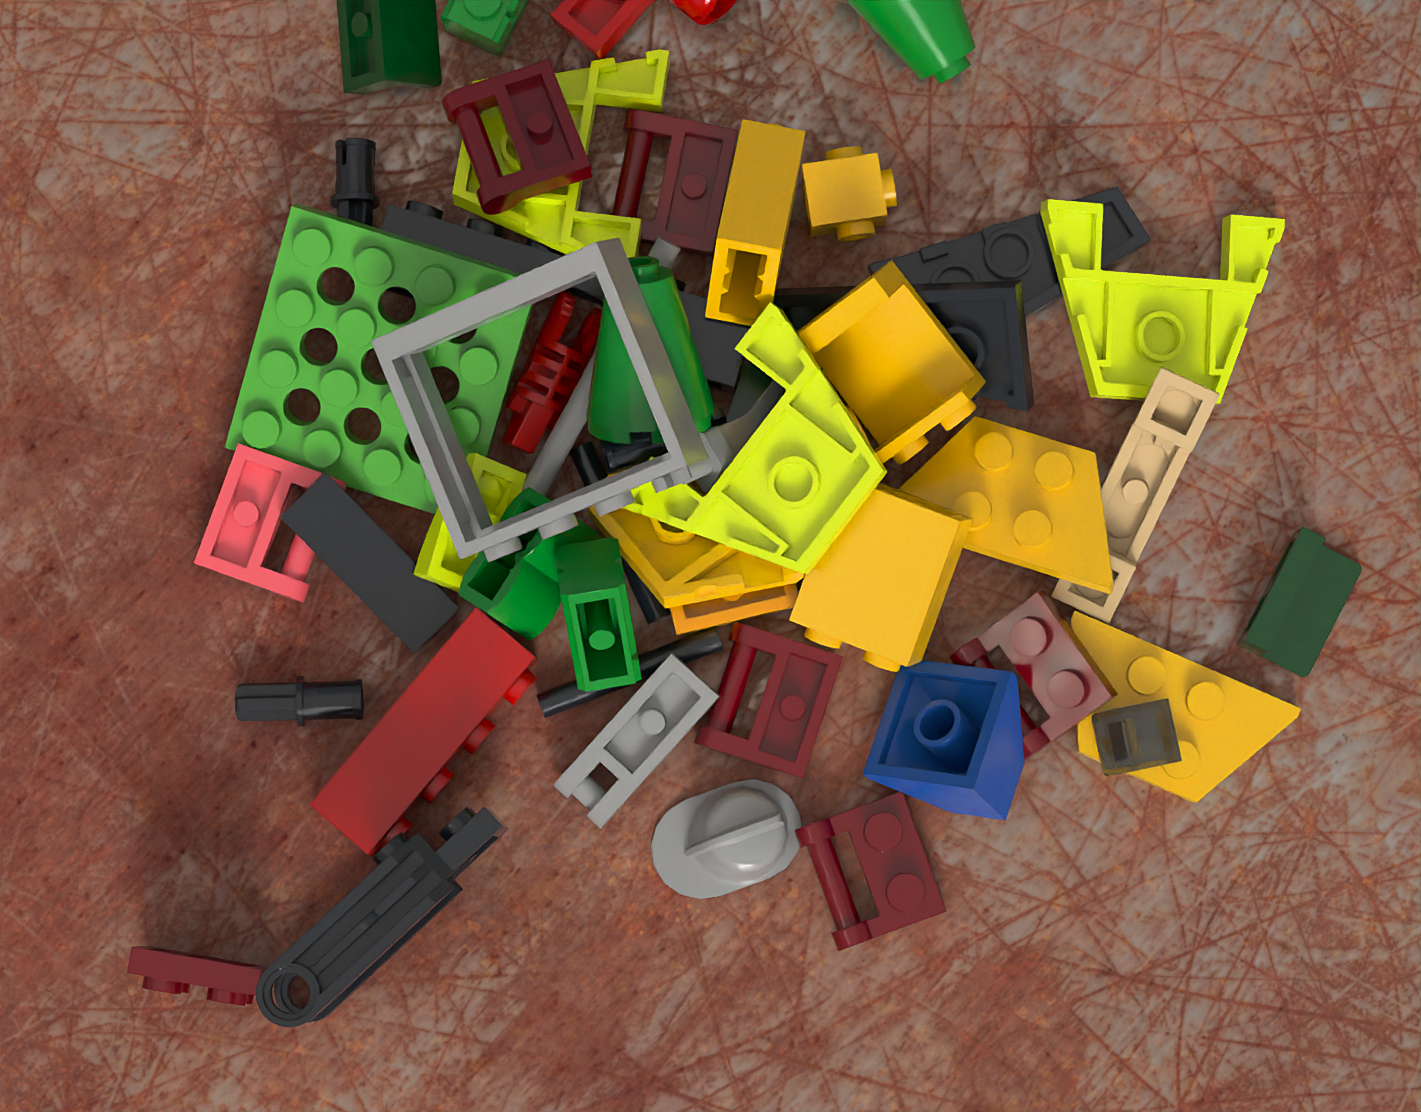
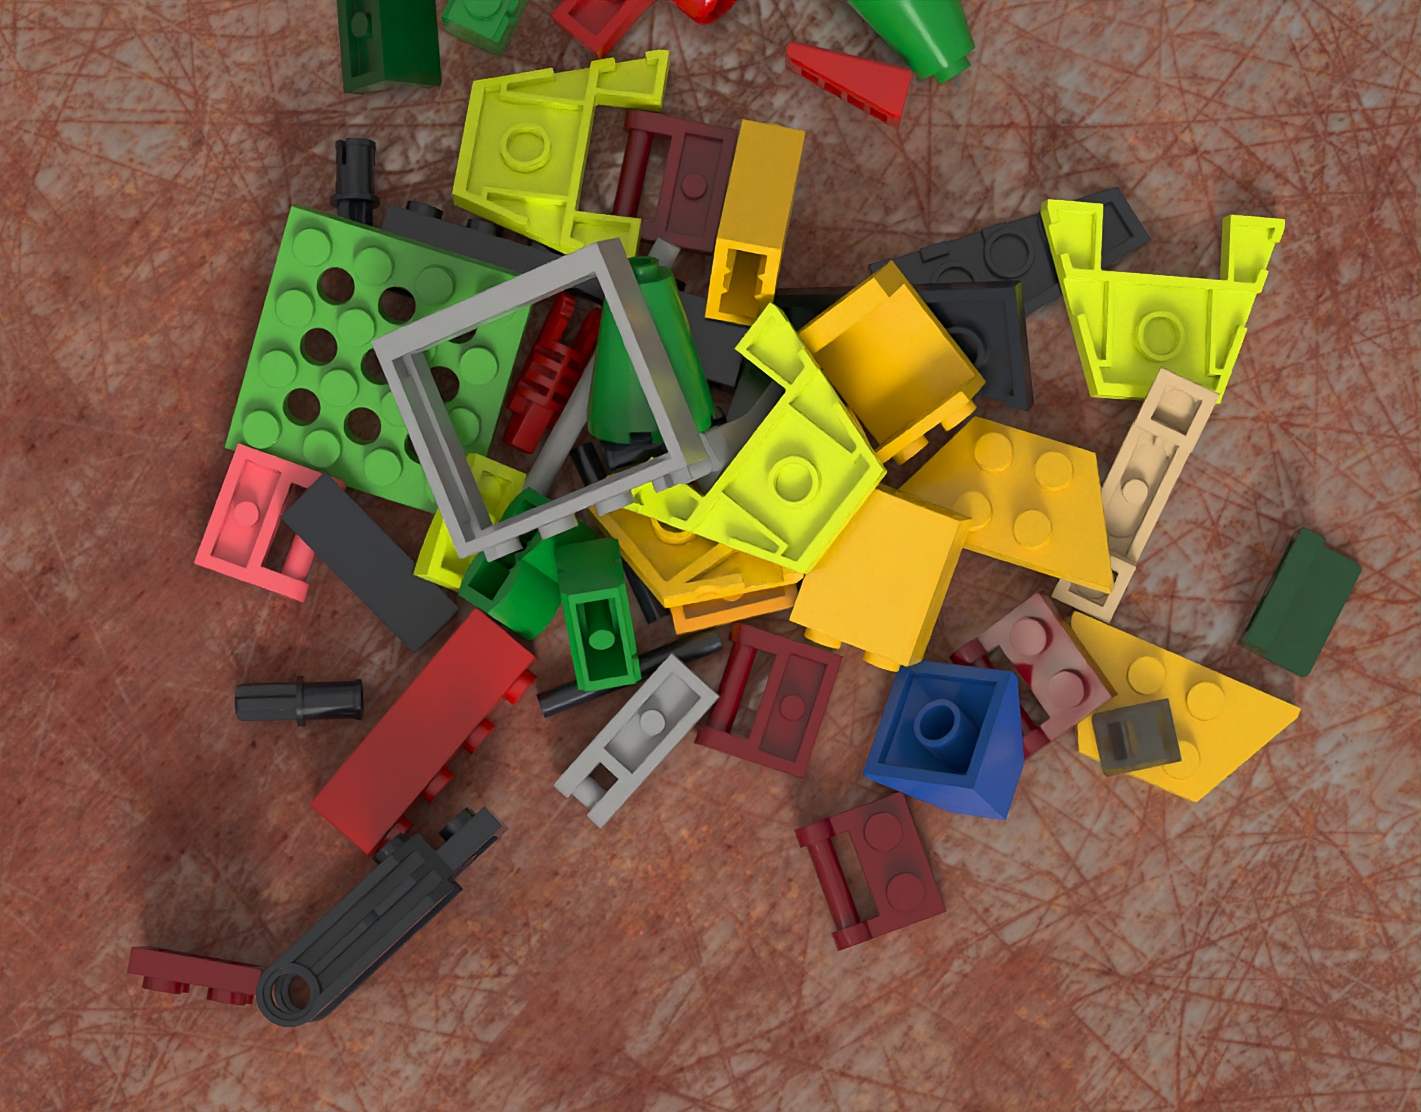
(536, 127): dark red plate -> none
(726, 839): light grey piece -> none
(847, 194): yellow brick -> none
(862, 82): none -> red slope

